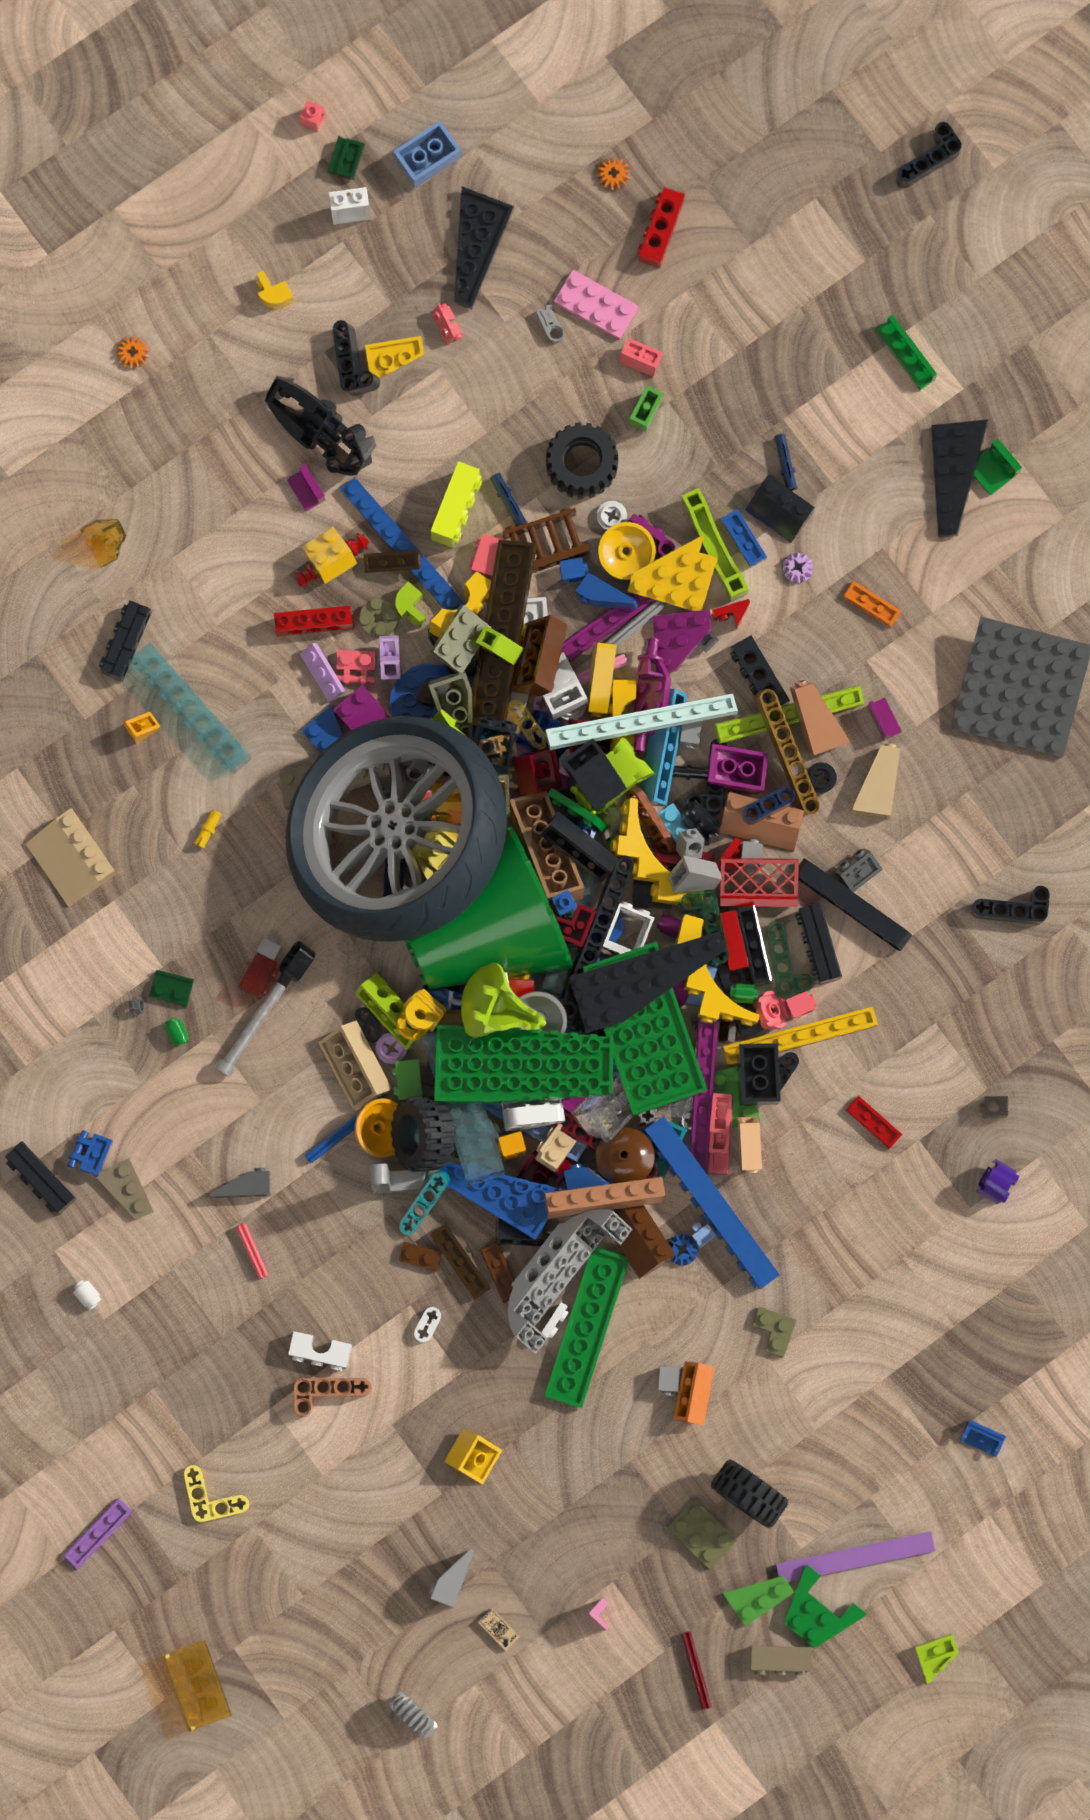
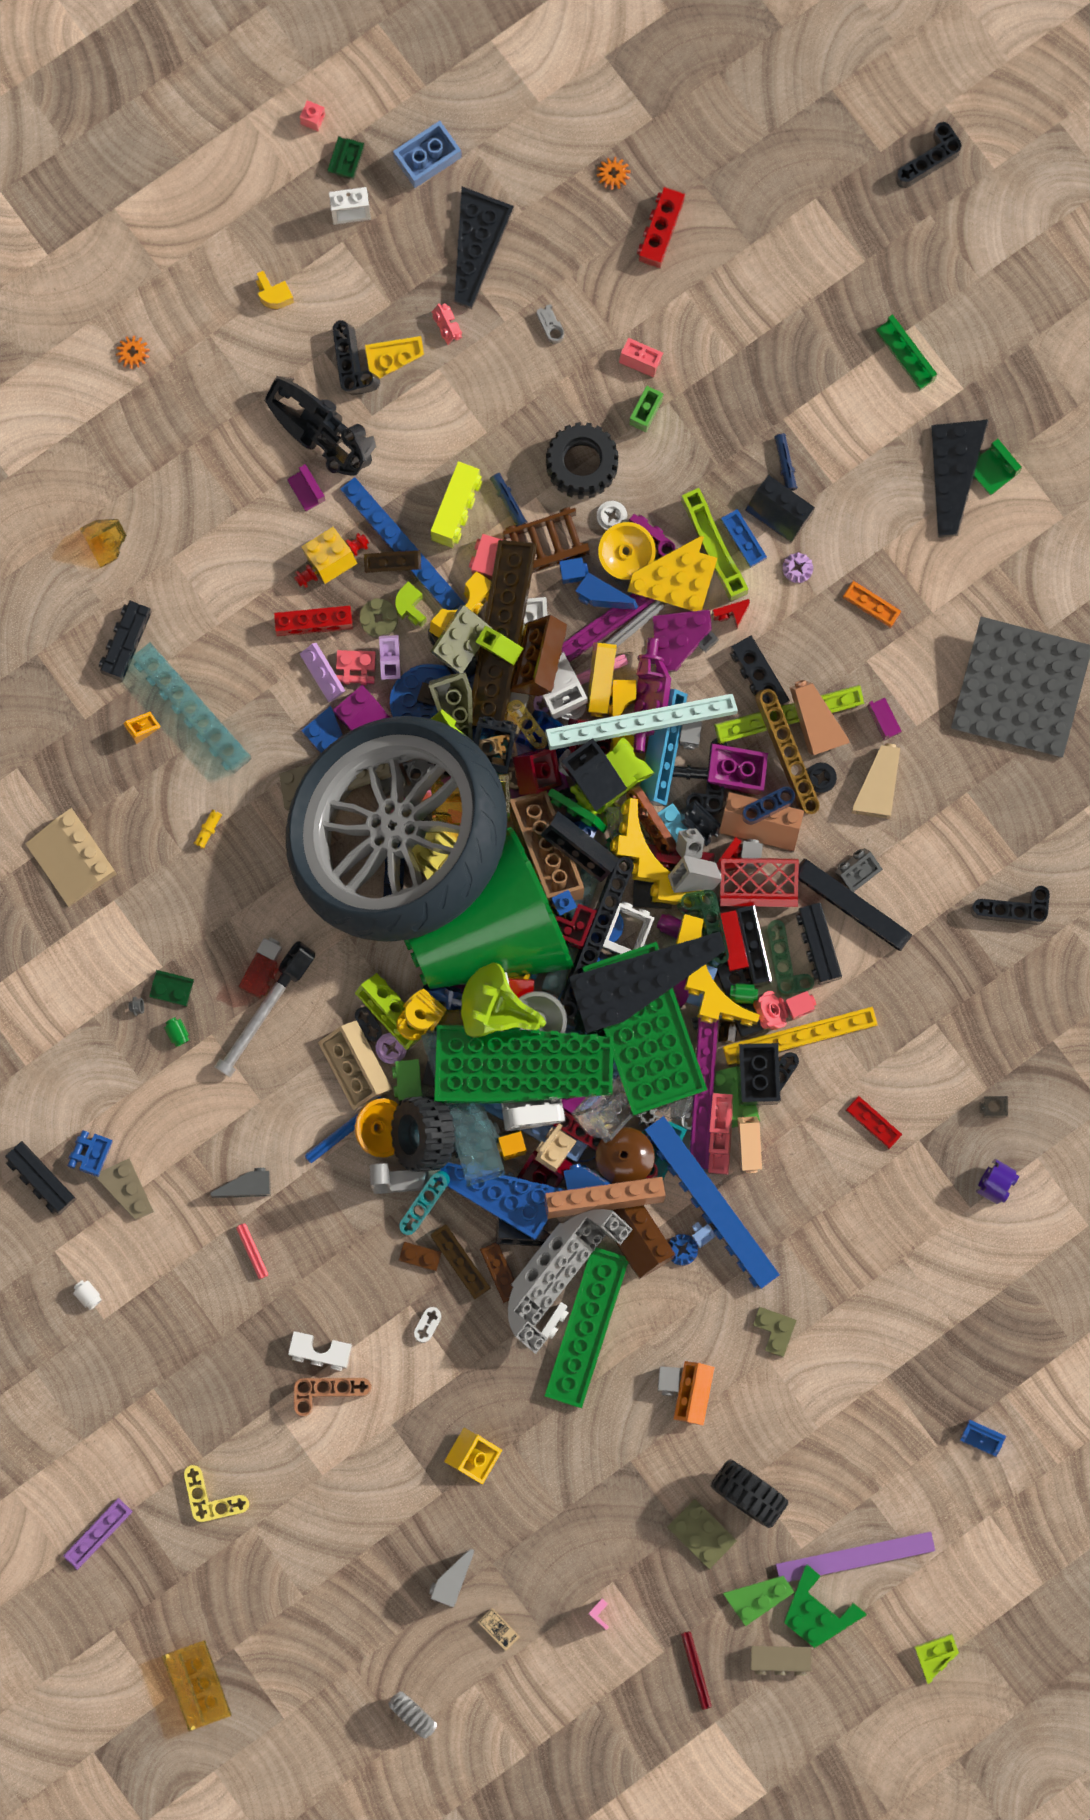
(596, 304): bright pink plate -> none

